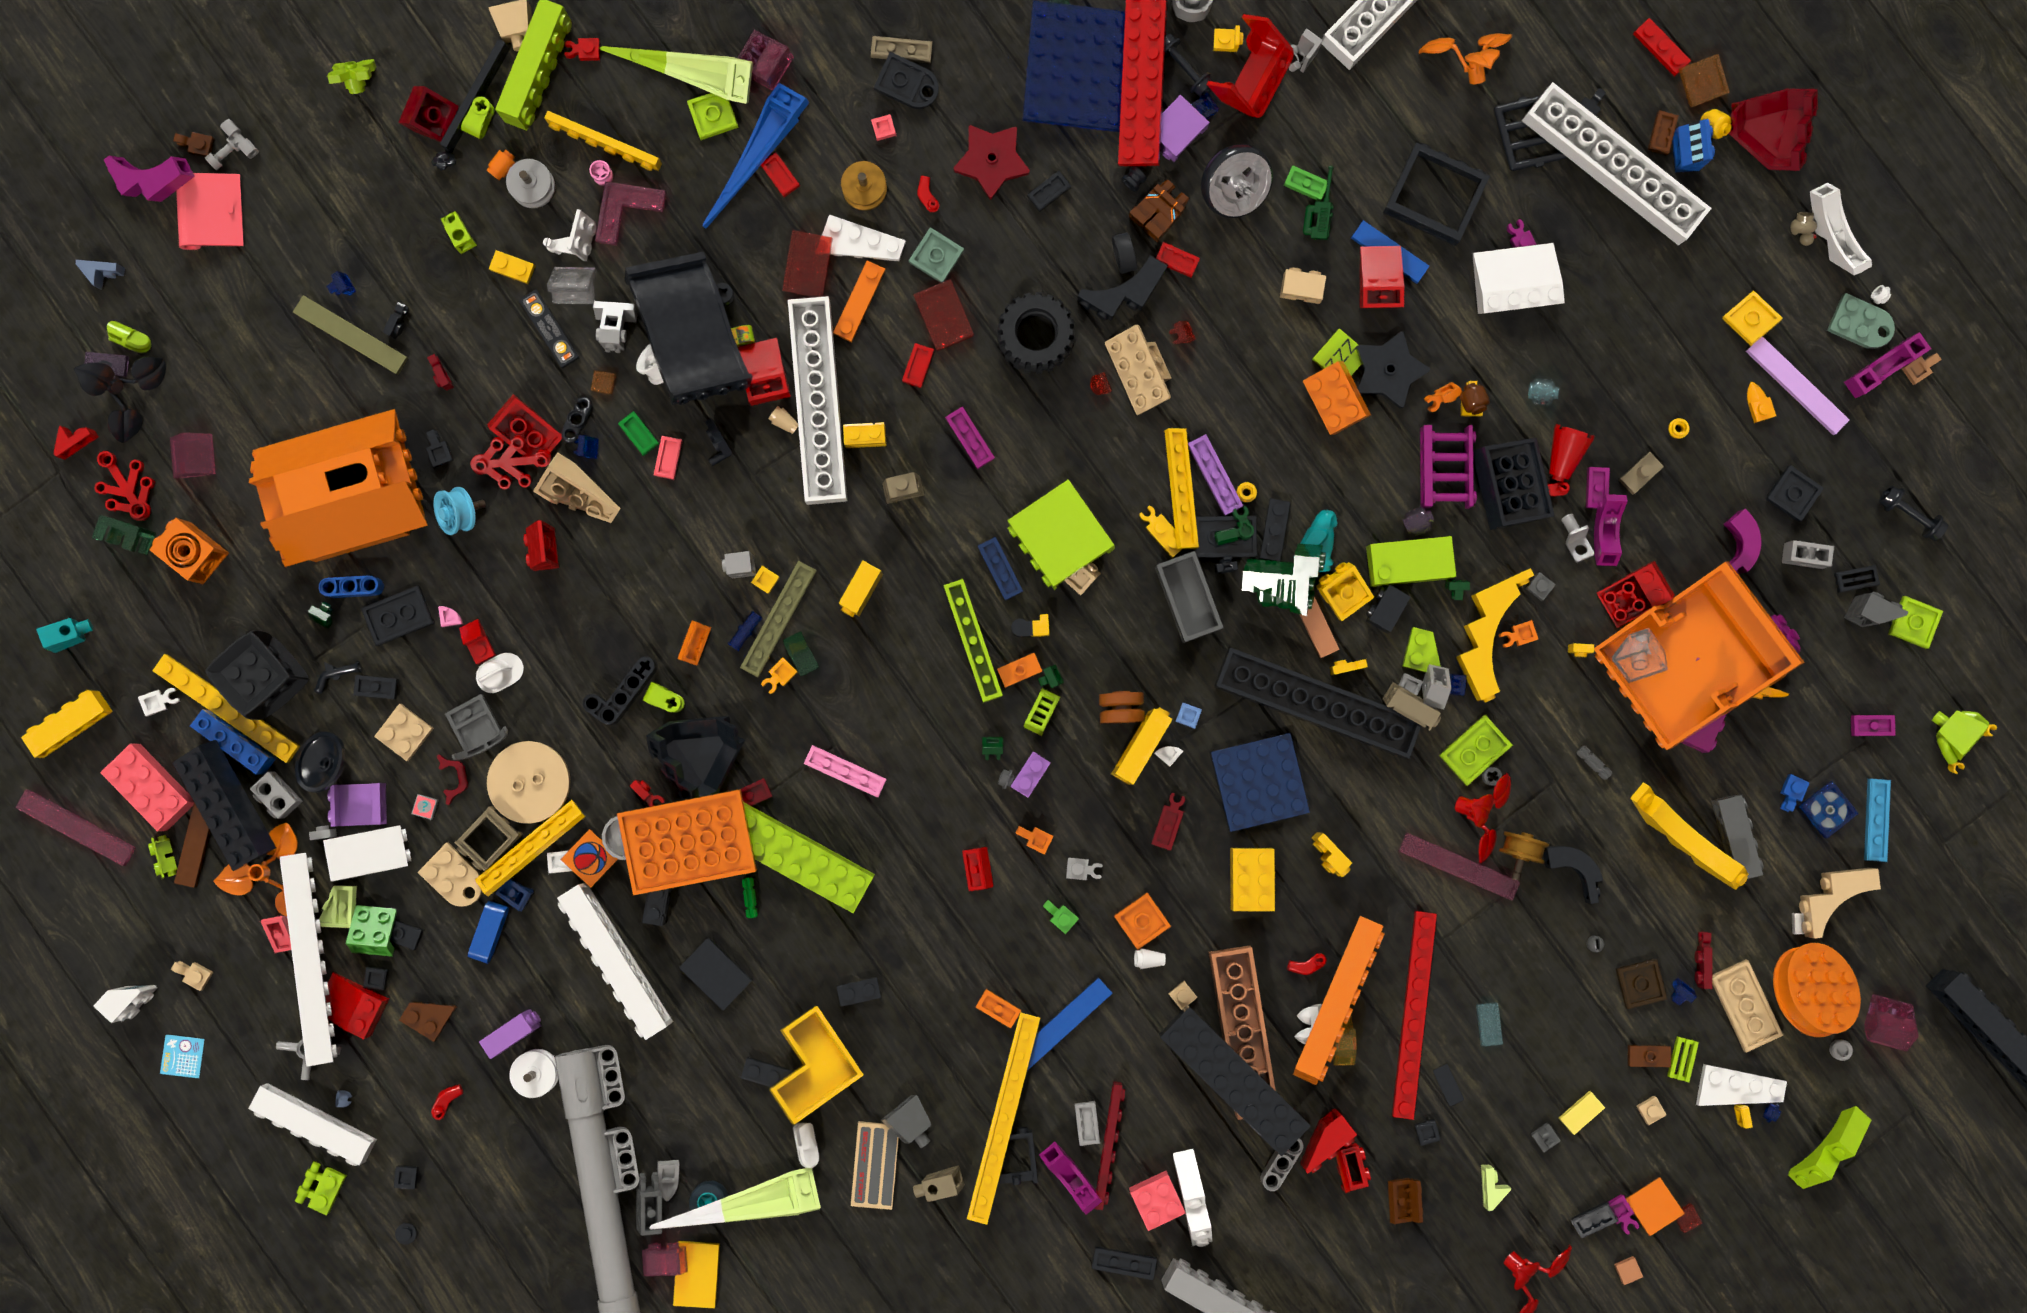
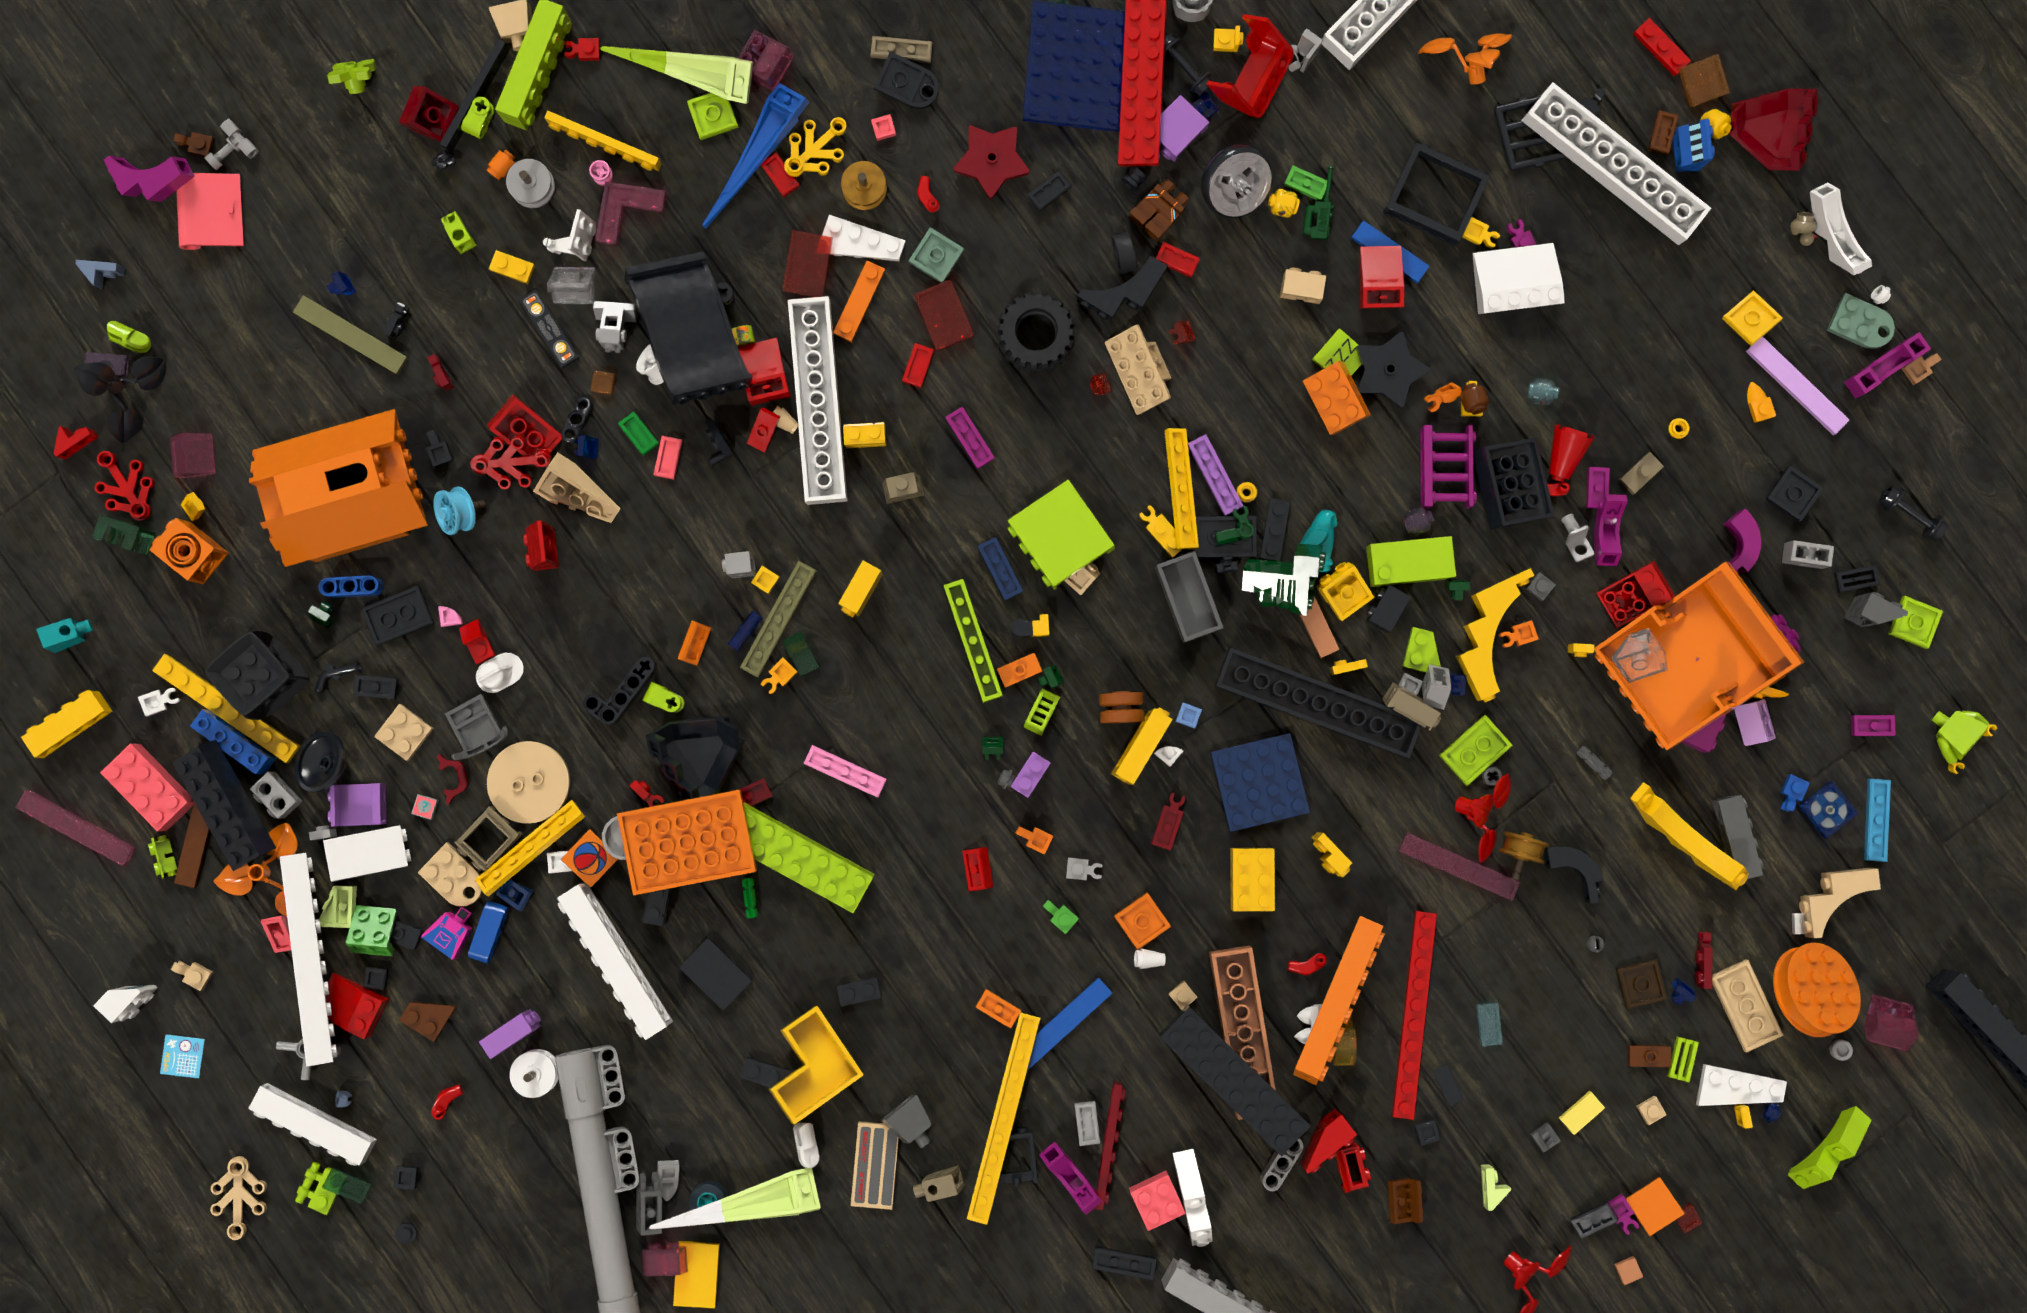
(193, 506): none -> yellow plate
(238, 1194): none -> tan plant
(346, 1185): none -> clear green plate
(450, 933): none -> torso
(763, 429): none -> red plate
(813, 150): none -> yellow plant
(1283, 203): none -> yellow head
(1477, 232): none -> yellow plate
(1755, 722): none -> lavender panel

